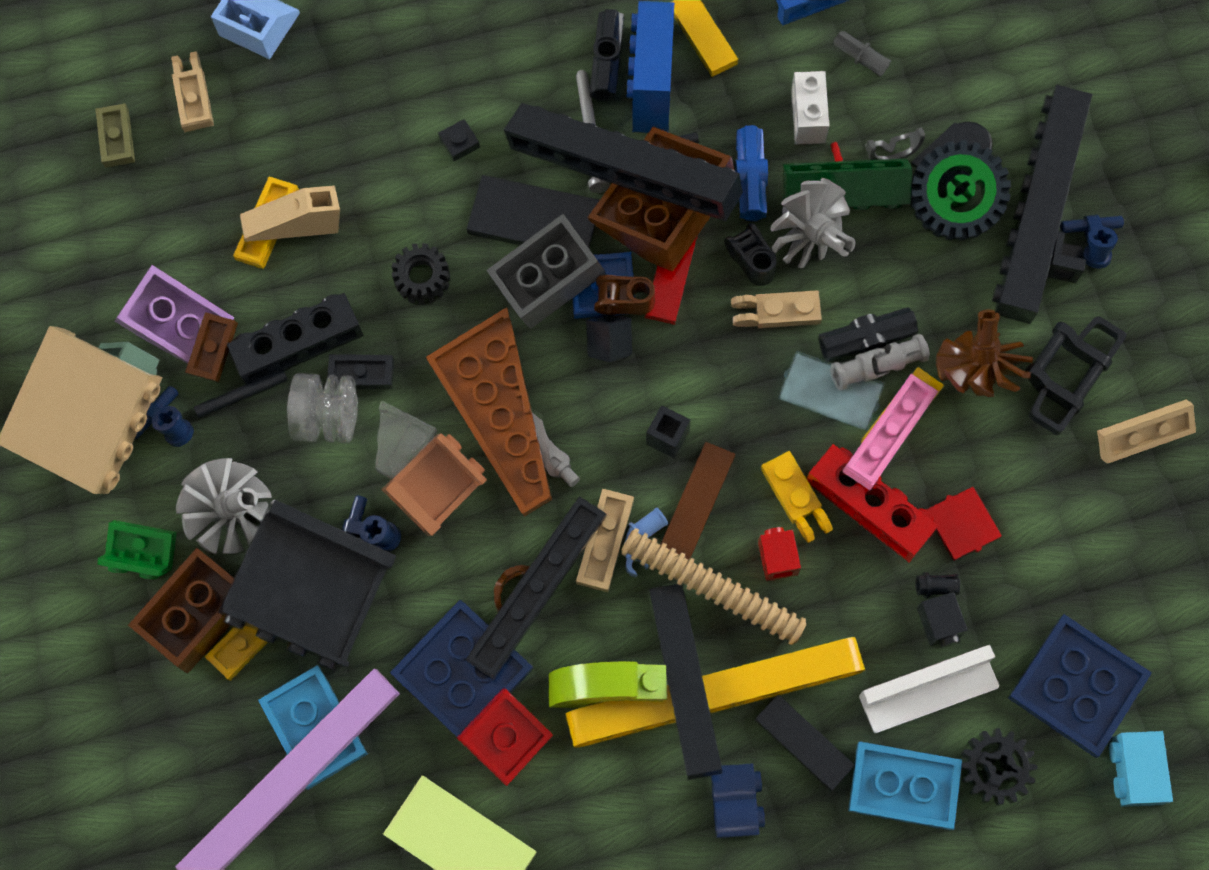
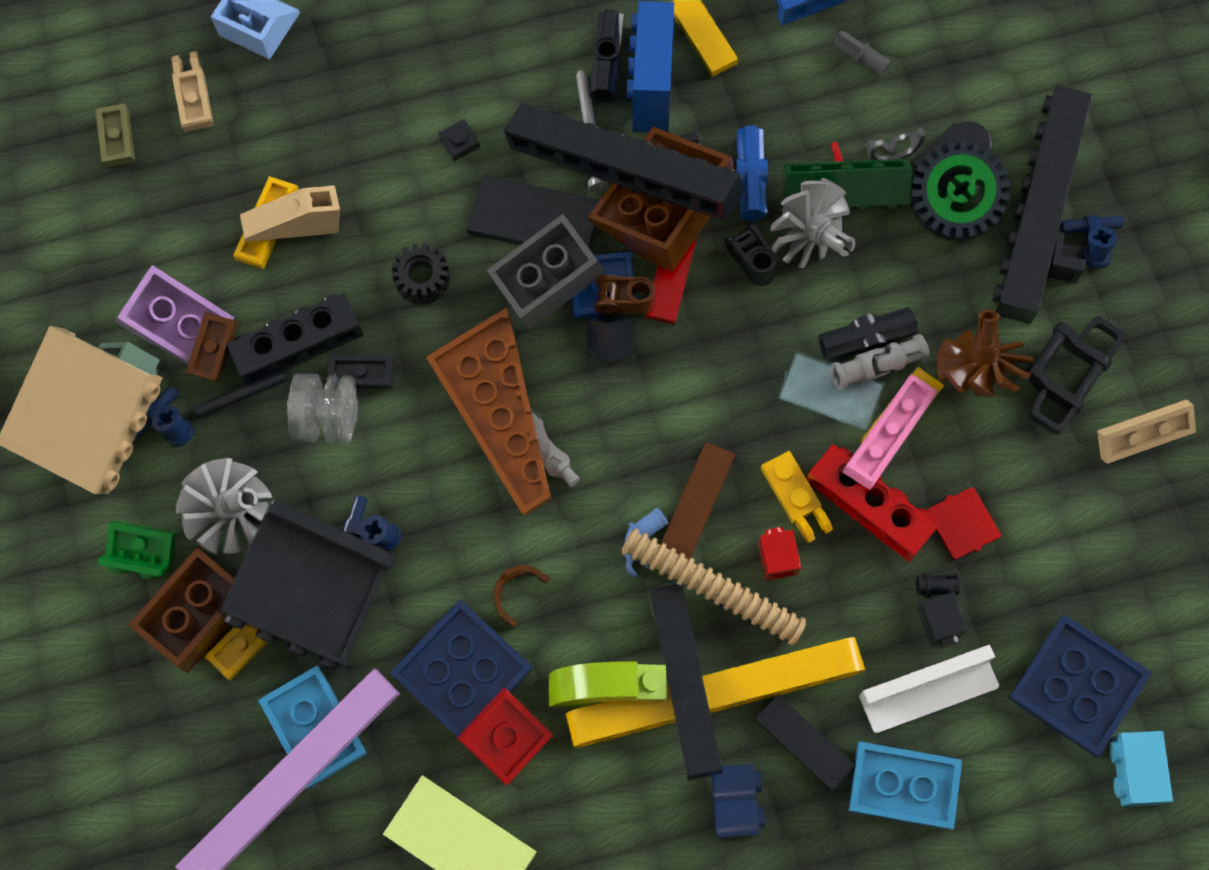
(399, 439): clear wing -> none
(435, 483): nougat panel -> none
(536, 588): black tile -> none
(604, 547): tan plate -> none
(668, 431): black brick -> none
(778, 309): tan hinge -> none
(810, 107): white brick -> none
(1012, 772): black gear -> none

